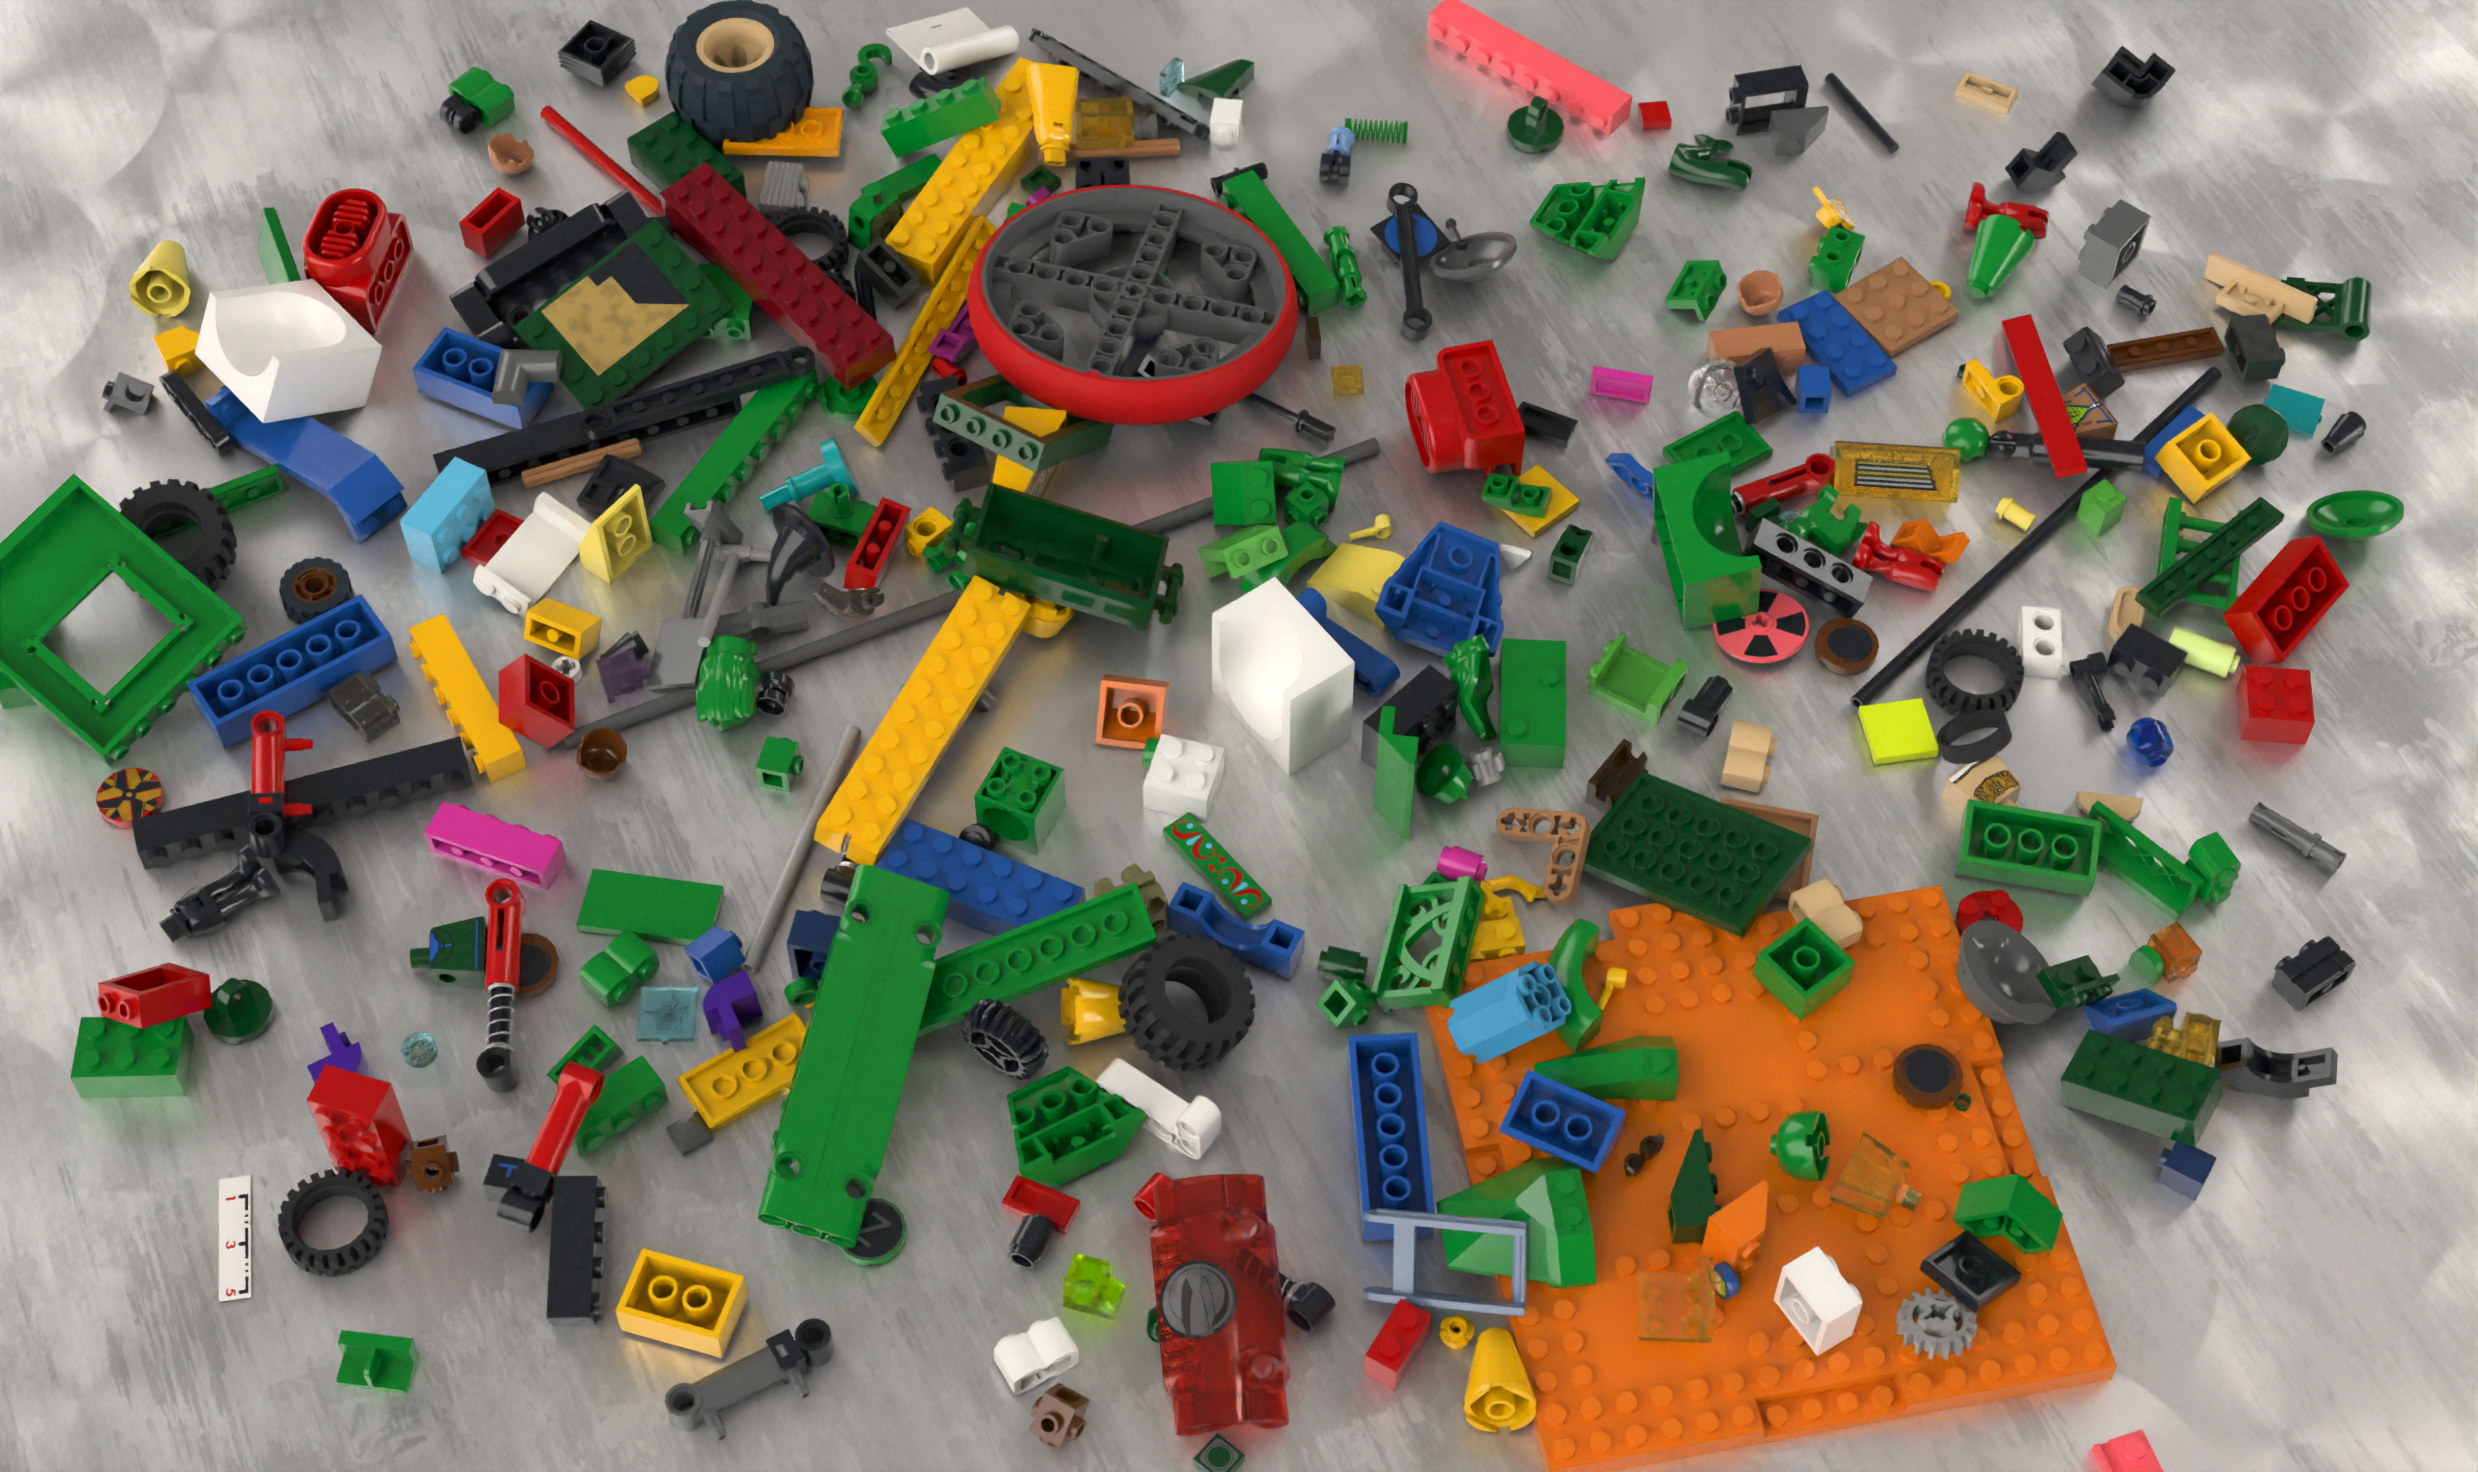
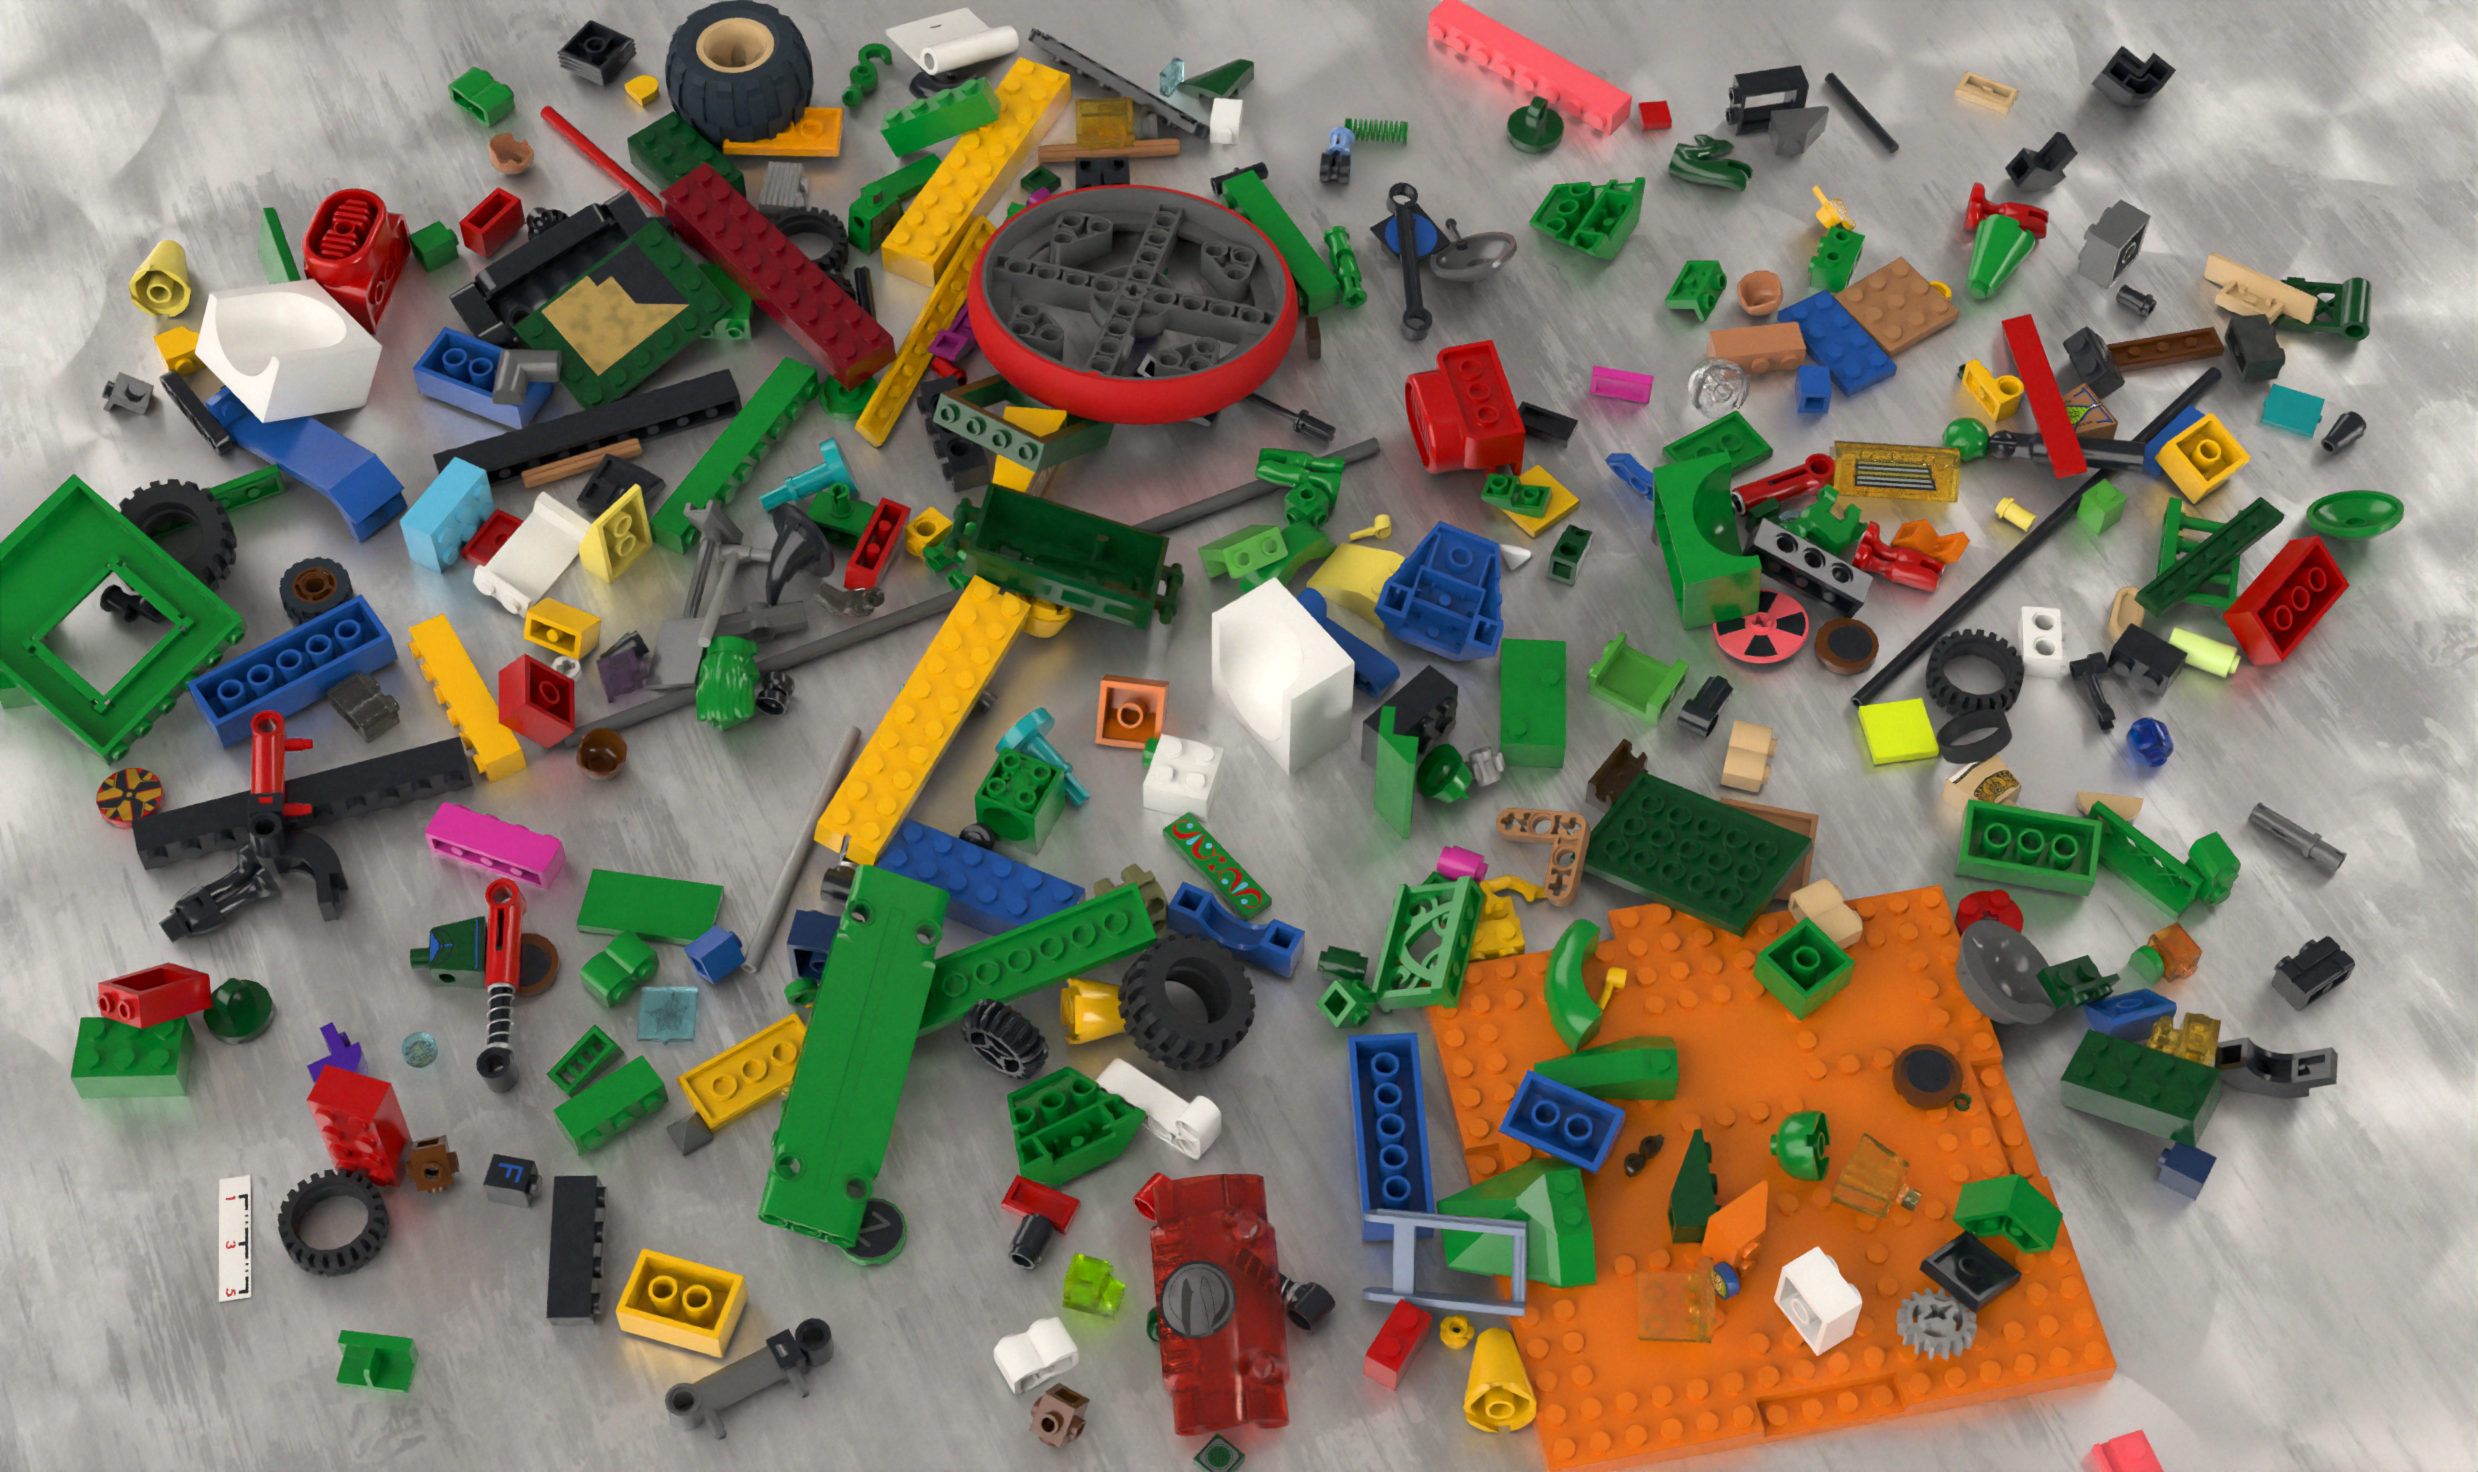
(128, 606): none -> black connector
(434, 246): none -> green brick
(461, 116): black wheel -> none
(534, 1179): red piece -> none
(697, 392): black plate -> none
(729, 1005): dark purple brick -> none
(779, 764): green brick -> none
(887, 272): pearl dark grey brick -> none
(1029, 738): none -> teal piece
(1052, 100): yellow piece -> none
(1243, 492): green slope -> none
(1347, 380): clear yellow tile -> none
(1472, 674): green hair -> none
(1508, 1011): dark azure brick -> none
(1761, 386): black plate -> none
(2259, 432): dark green tile -> none
(2275, 704): red brick -> none

